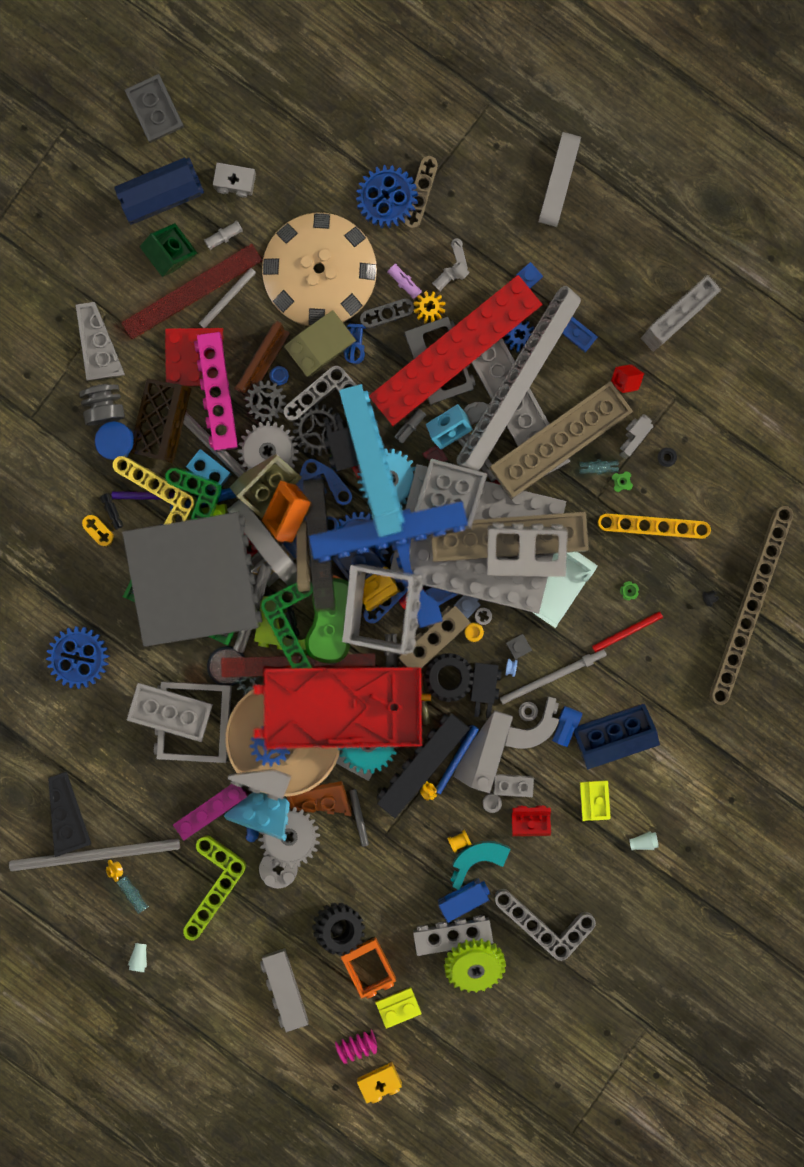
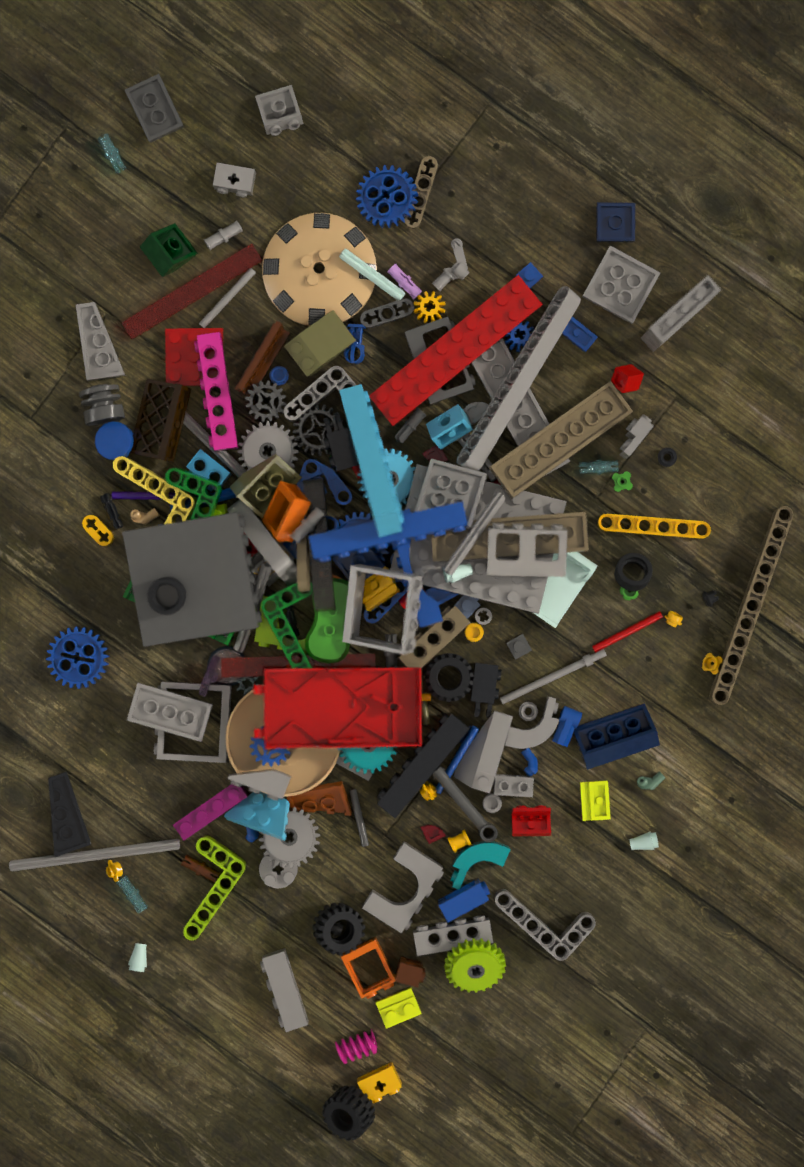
(112, 153): none -> clear light blue pin
(144, 518): none -> tan arm
(152, 597): none -> black tyre
(159, 190): dark blue brick -> none
(200, 868): none -> reddish brown pin
(210, 676): none -> clear purple plate
(279, 110): none -> light grey plate
(307, 525): none -> light grey pin
(348, 1113): none -> black tyre
(372, 274): none -> light aqua axle
(399, 914): none -> light grey arch
(410, 972): none -> reddish brown brick
(432, 833): none -> dark red tile
(461, 572): none -> light aqua cone
(464, 804): none -> dark grey piece
(474, 533): none -> light grey axle
(511, 667): light blue bush -> none
(532, 767): none -> blue arm
(559, 179): light grey beam -> none
(615, 222): none -> dark blue plate
(621, 284): none -> light grey plate
(641, 561): none -> black tyre
(650, 783): none -> sand green arm
(673, 618): none -> yellow plate
(707, 663): none -> yellow plate

